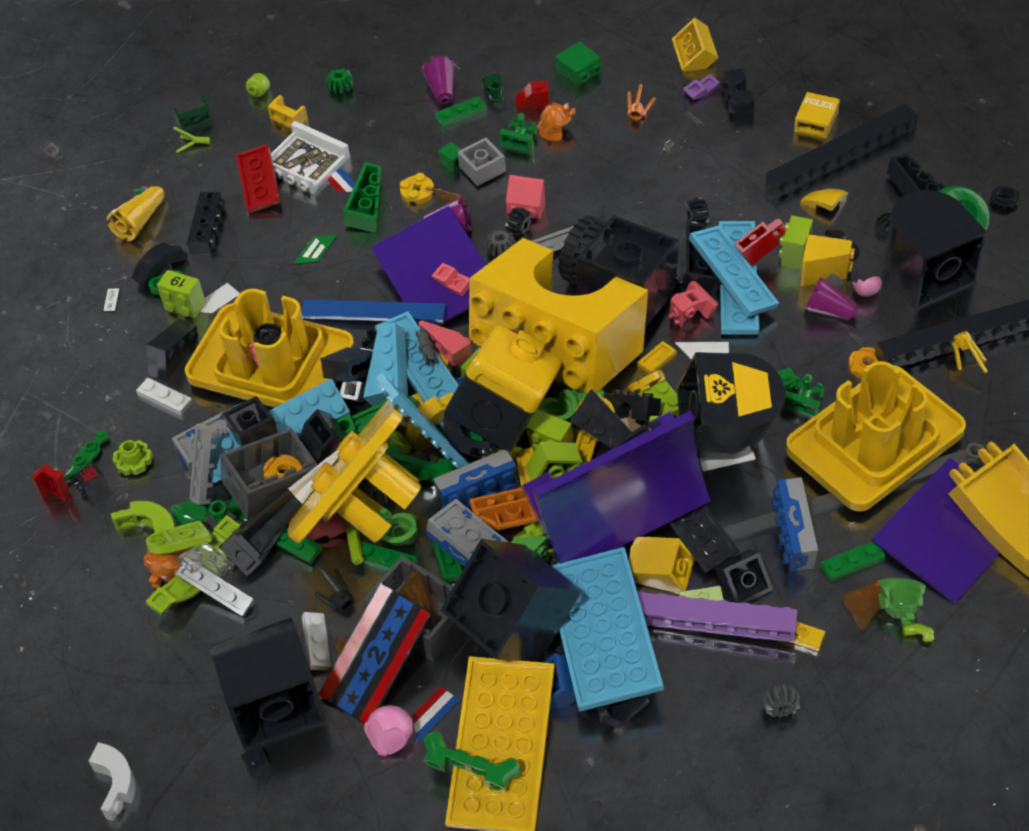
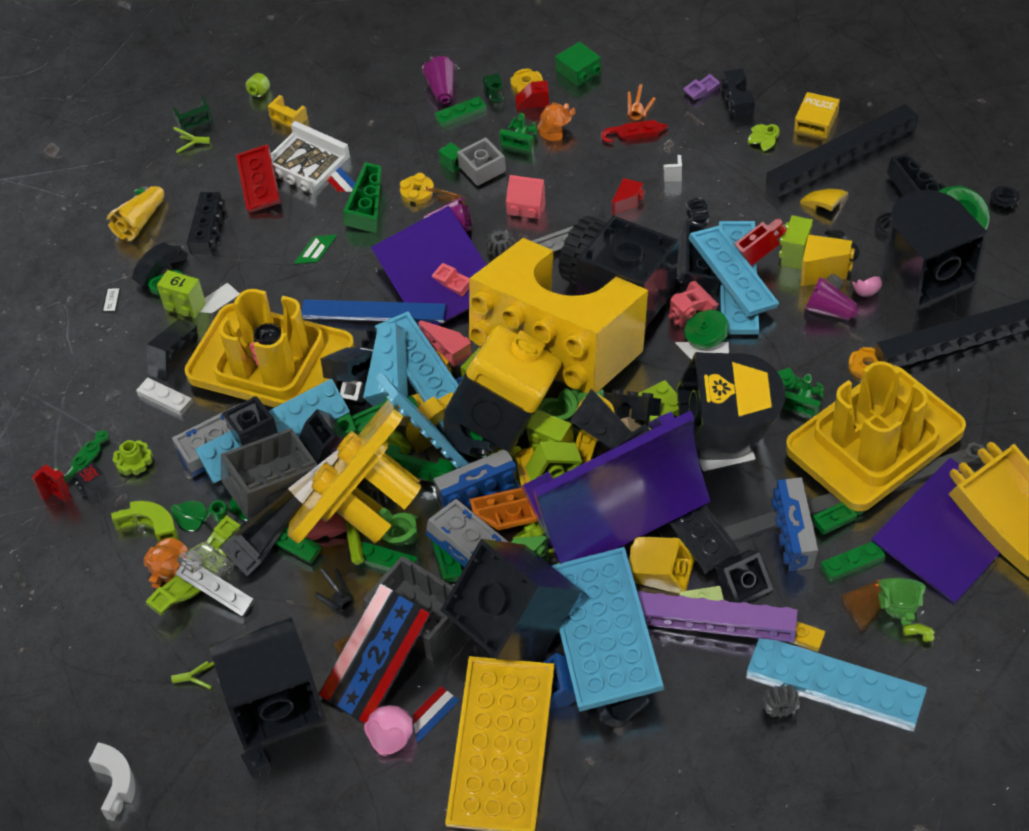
(178, 538): lime tile -> none
(189, 676): none -> lime plant
(201, 463): light grey hinge -> none
(284, 462): light orange tile -> none
(316, 641): white plate -> none
(339, 81): green gear -> none
(414, 590): clear orange wing -> none
(426, 347): dark grey pin -> none
(496, 775): green plate -> none
(518, 222): black gear -> none
(522, 75): none -> yellow tile
(627, 196): none -> red slope
(635, 130): none -> red plate
(647, 382): yellow plate -> none
(657, 358): yellow tile -> none
(673, 172): none -> white panel
(694, 46): yellow slope -> none
(706, 329): none -> green wheel
(764, 135): none -> lime plate
(834, 517): none -> green plate
(837, 681): none -> medium azure plate
(964, 341): yellow plant -> none

